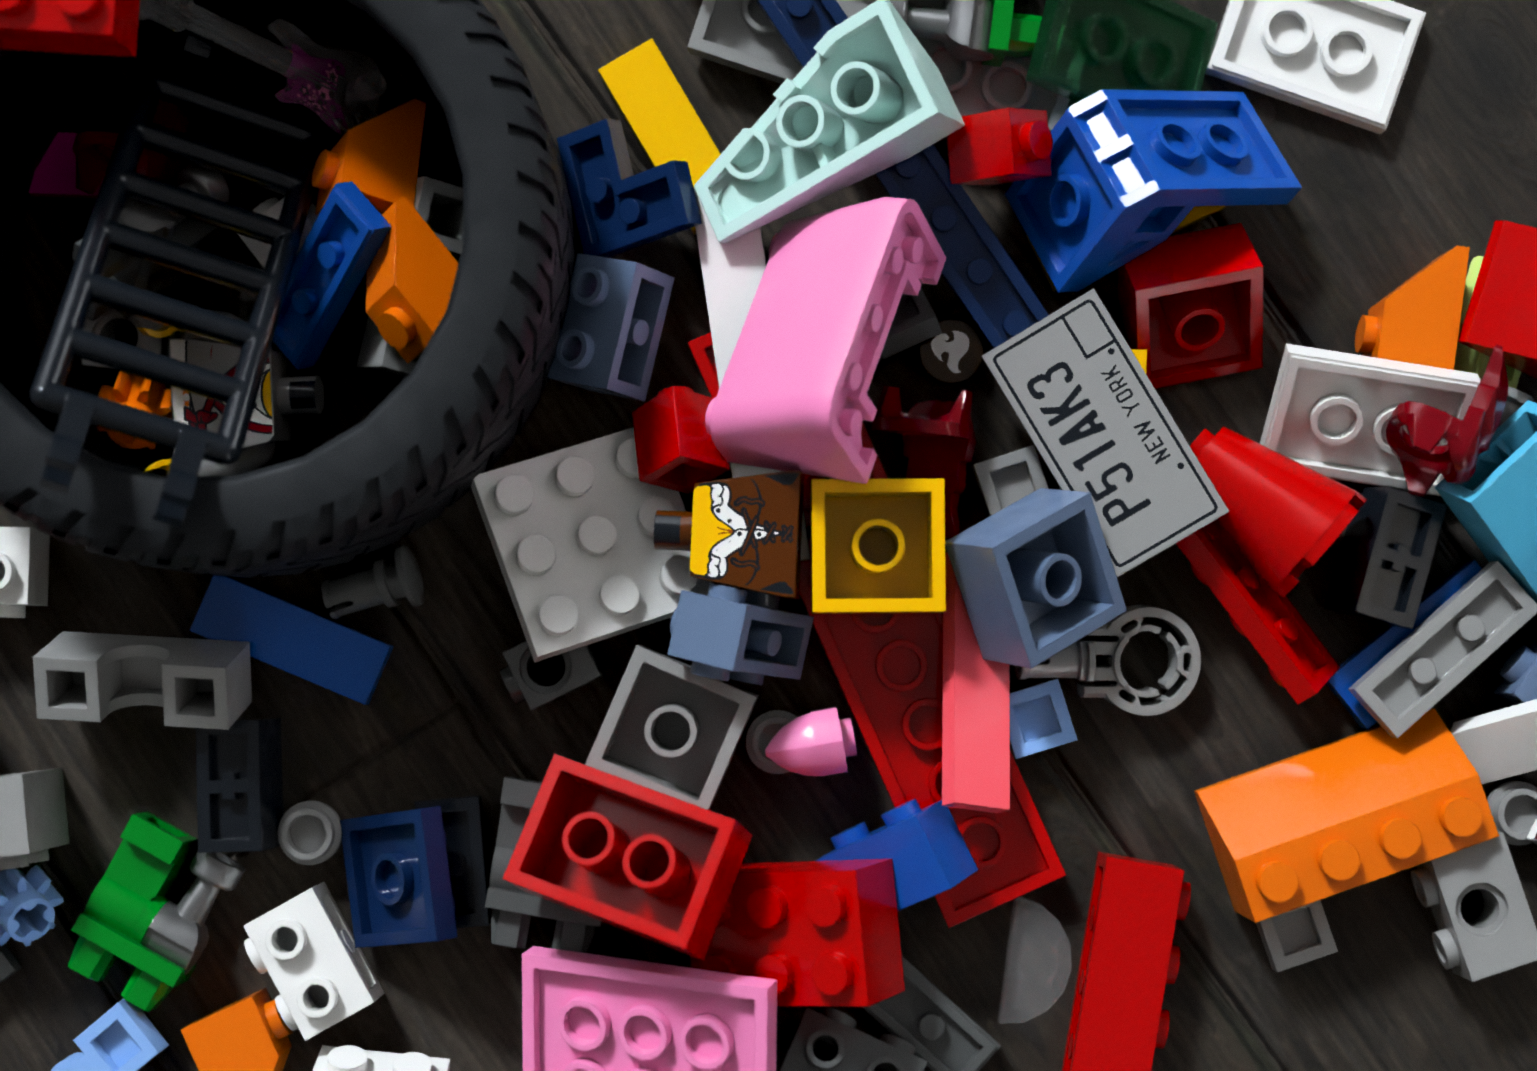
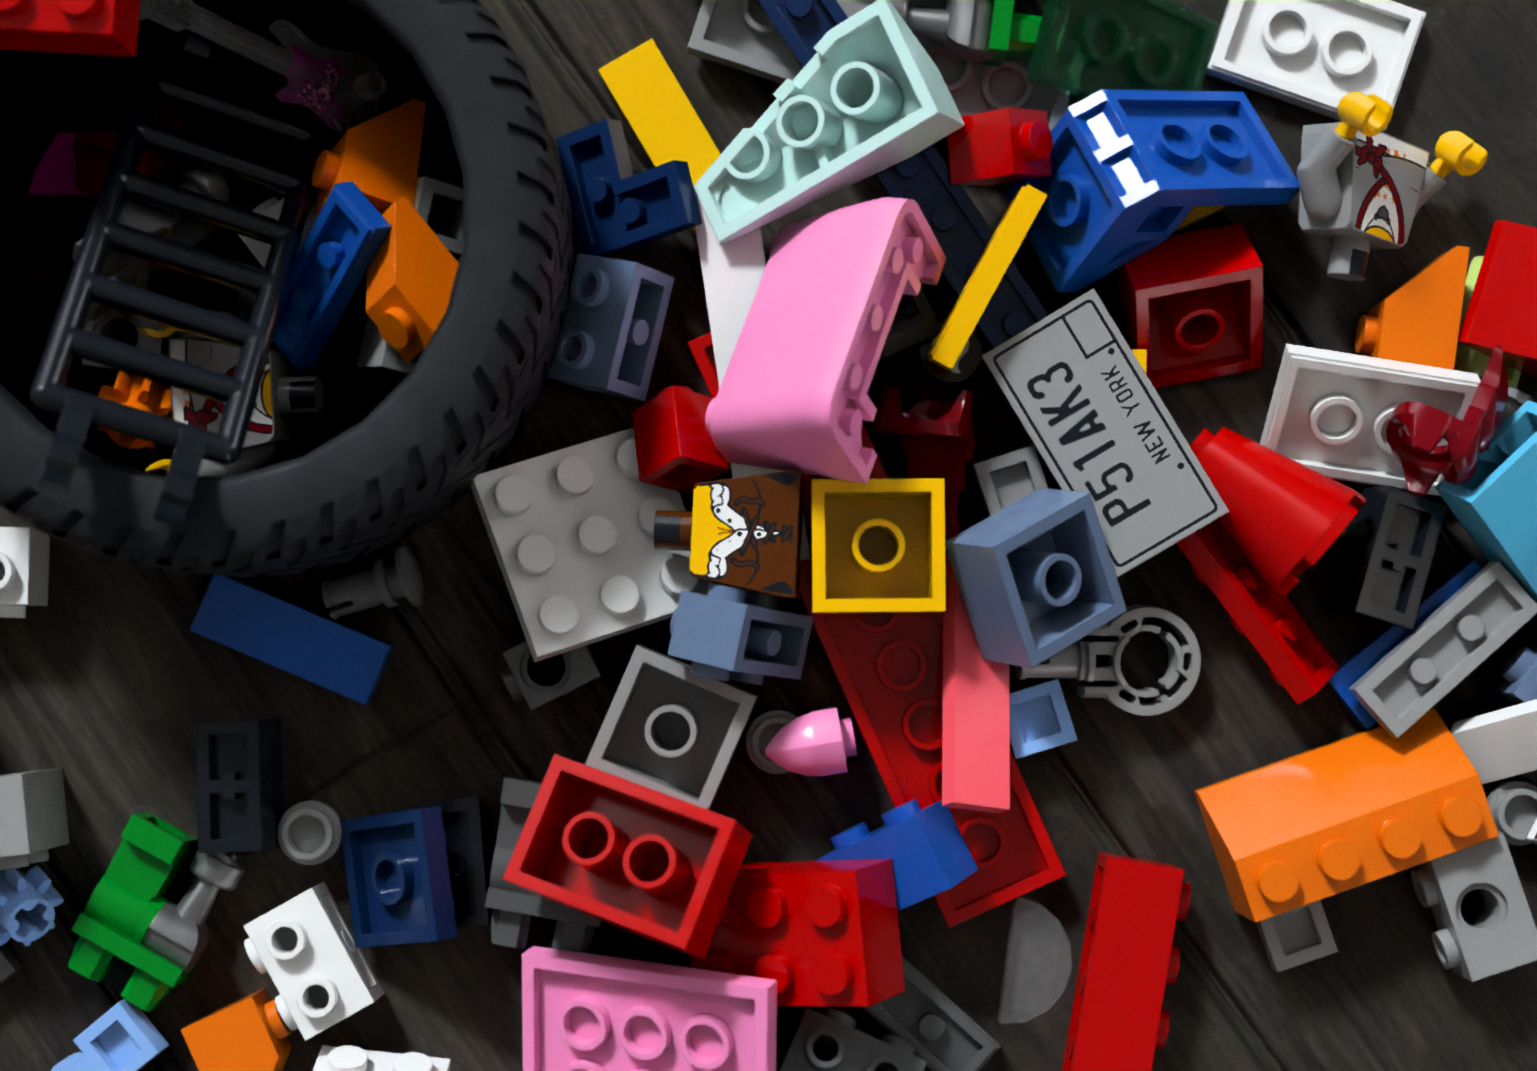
(97, 673): light grey arch -> none
(986, 276): none -> yellow tile
(1368, 185): none -> torso

